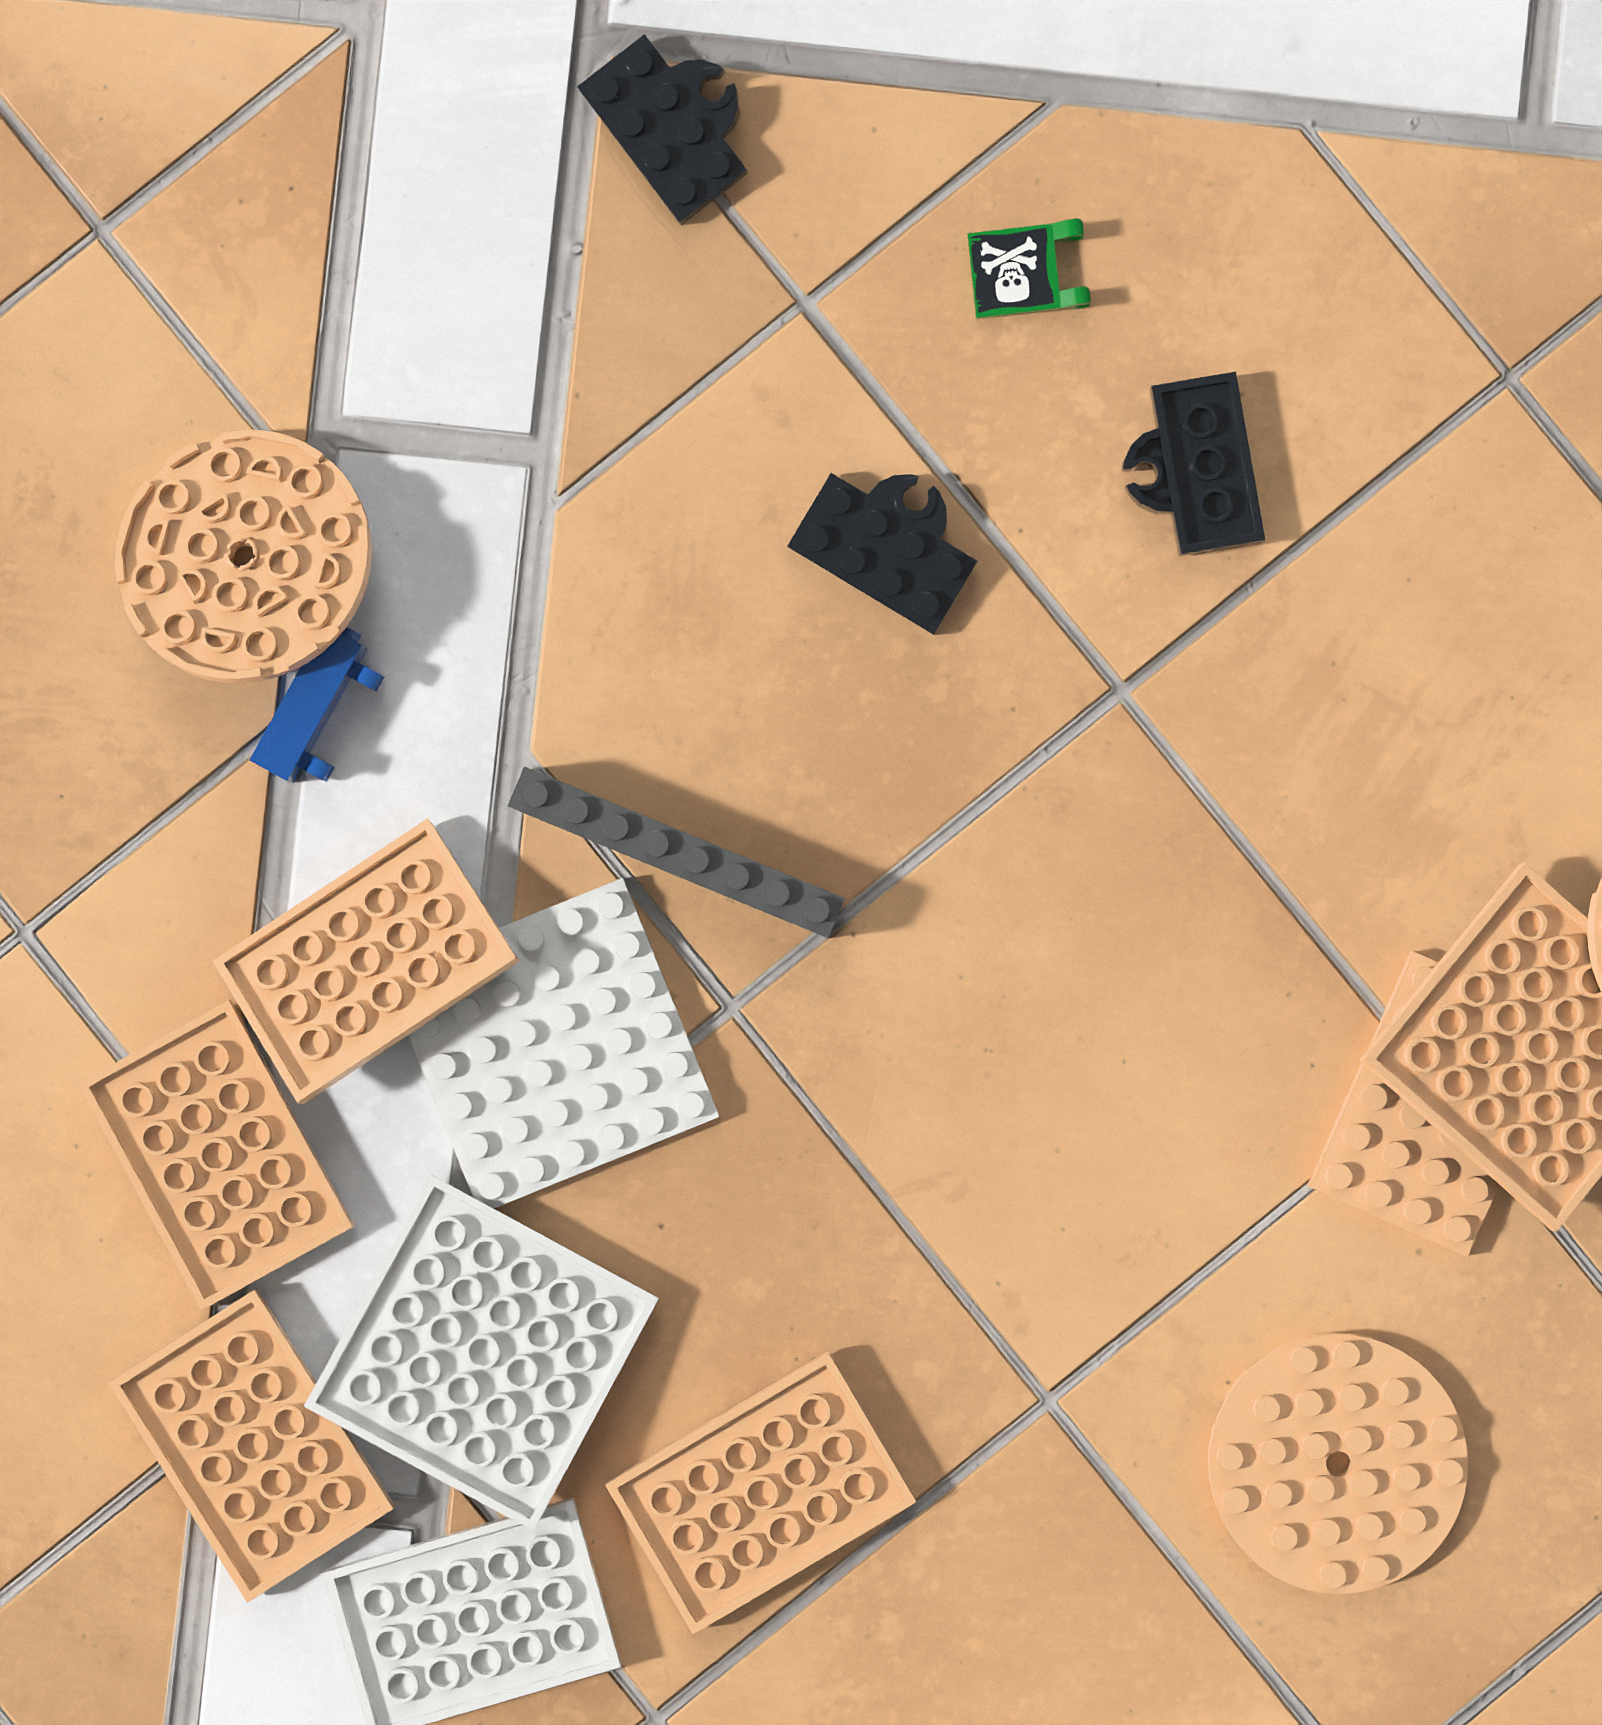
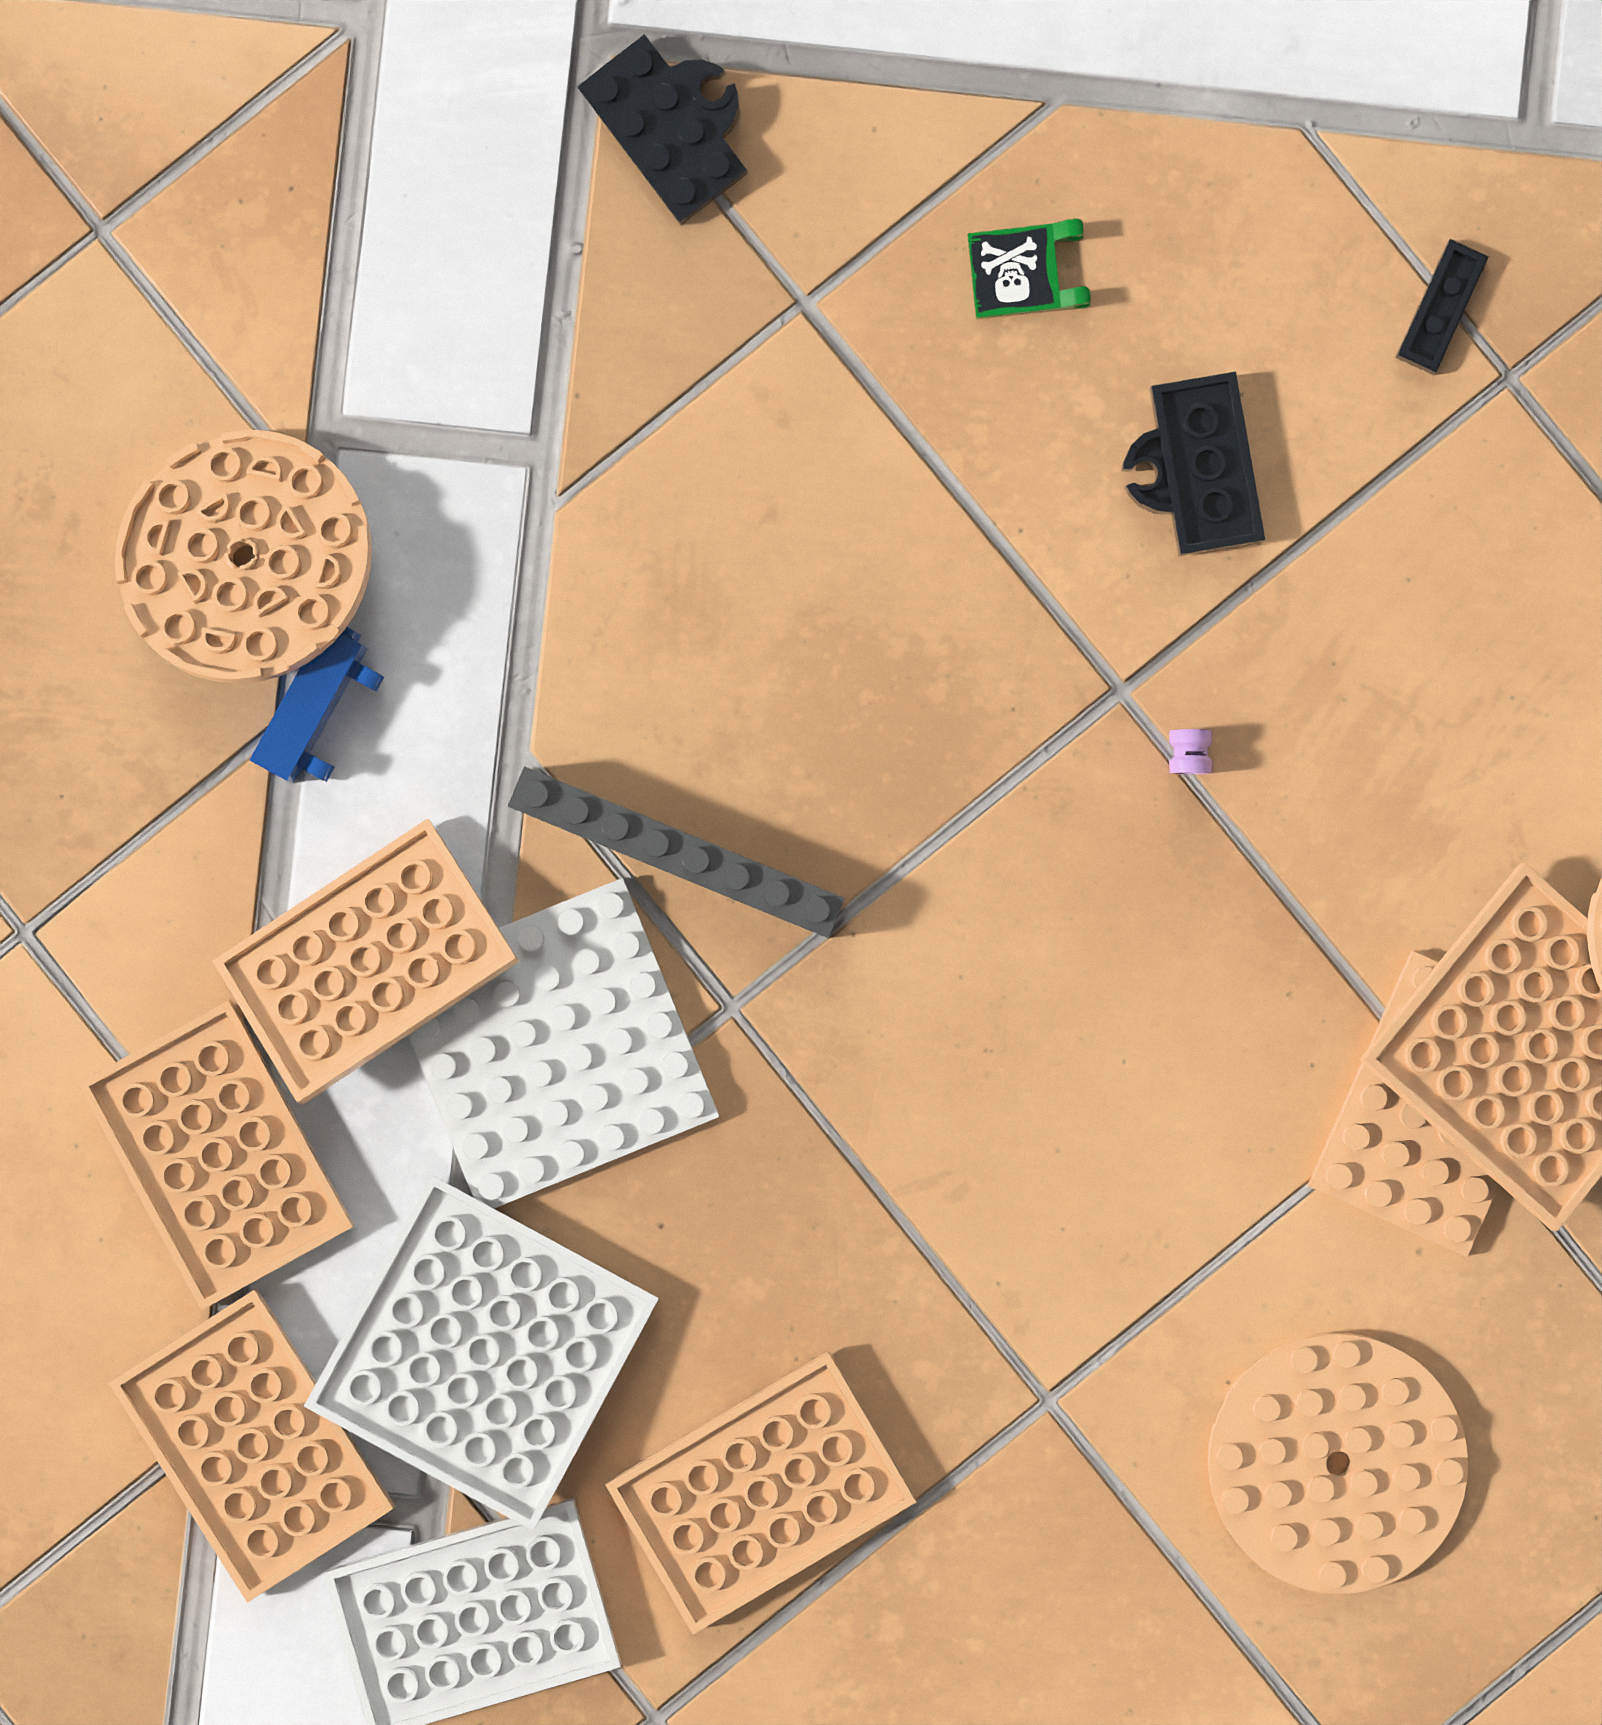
(886, 547): black plate -> none
(1190, 751): none -> lavender wheel
(1441, 307): none -> black tile

